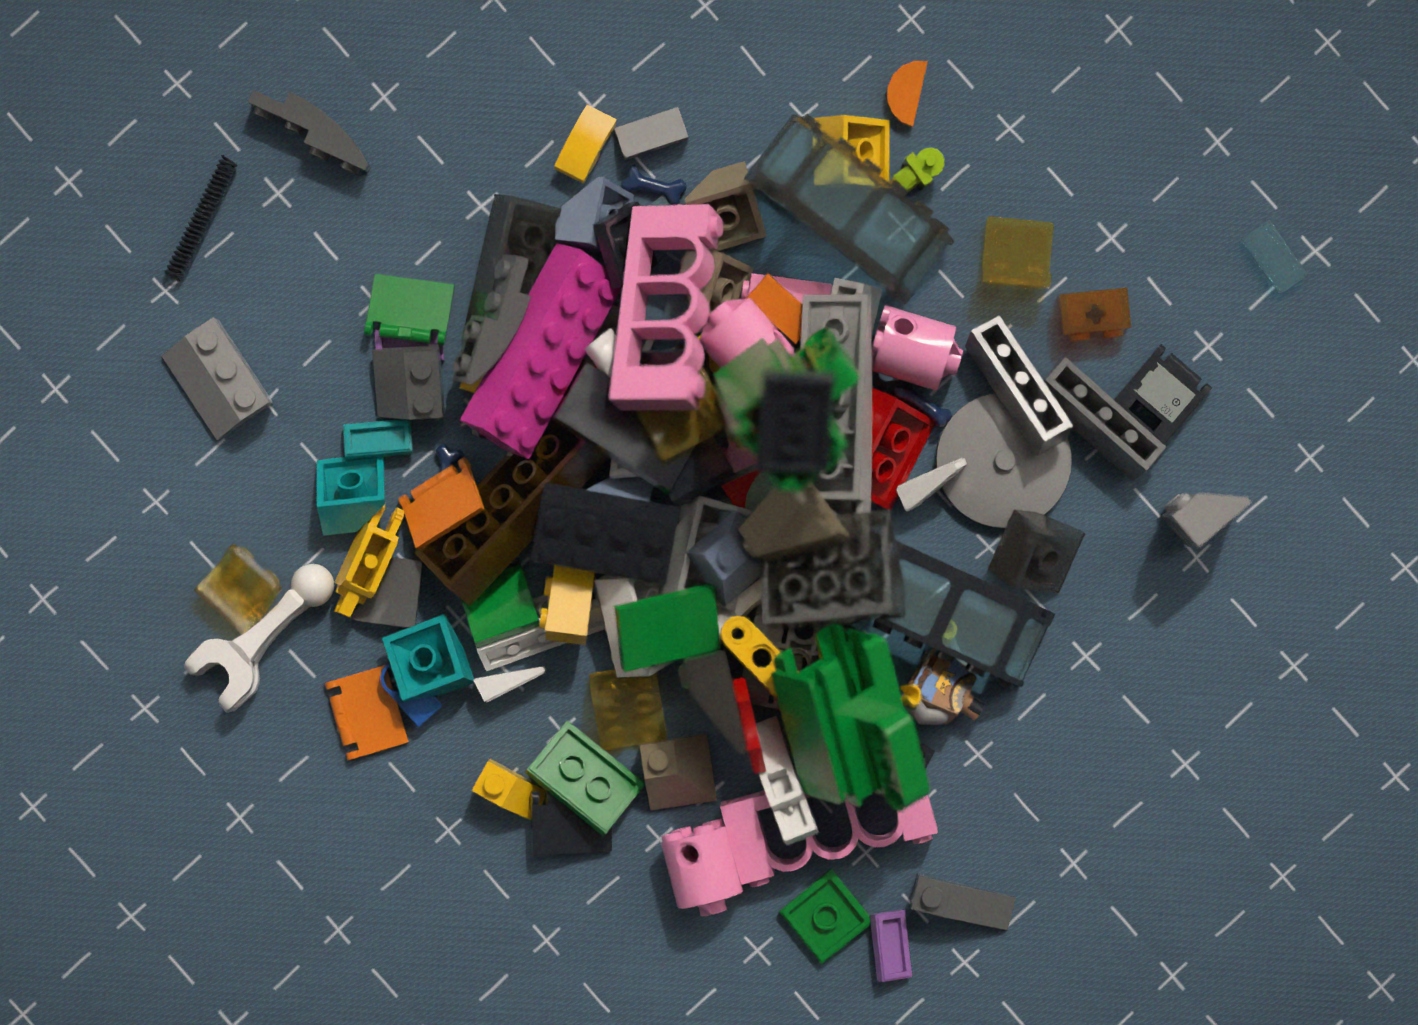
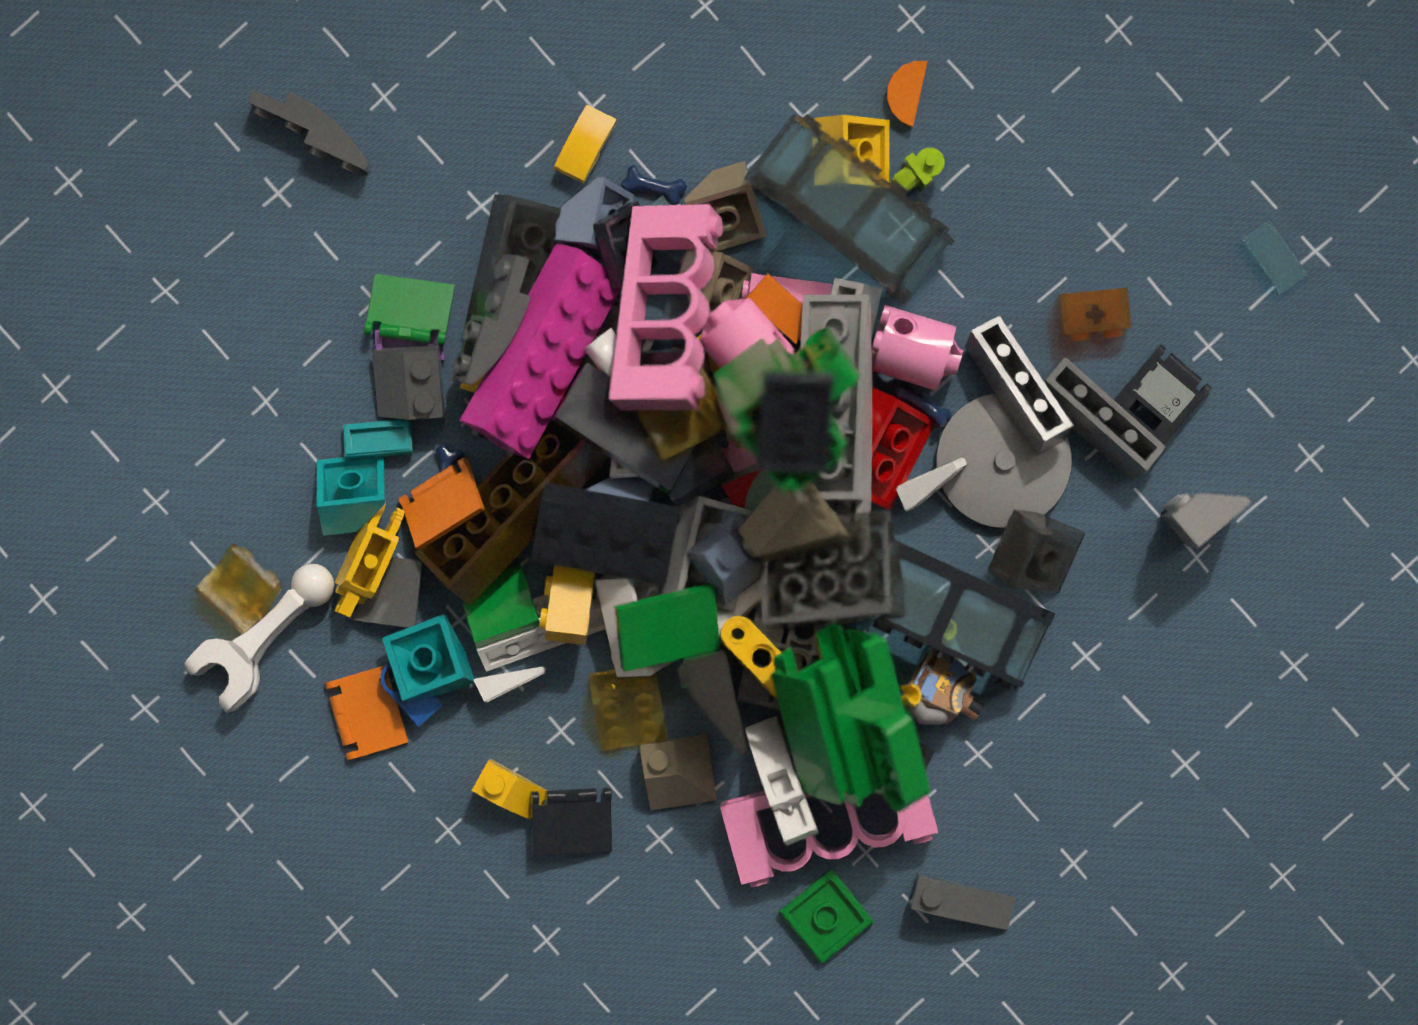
(195, 228): black piece -> none
(216, 378): light grey slope -> none
(585, 778): tile -> none
(651, 133): light grey slope -> none
(701, 867): bright pink cylinder -> none
(748, 725): red tile -> none
(891, 945): medium lavender tile -> none
(1017, 253): clear yellow bracket -> none

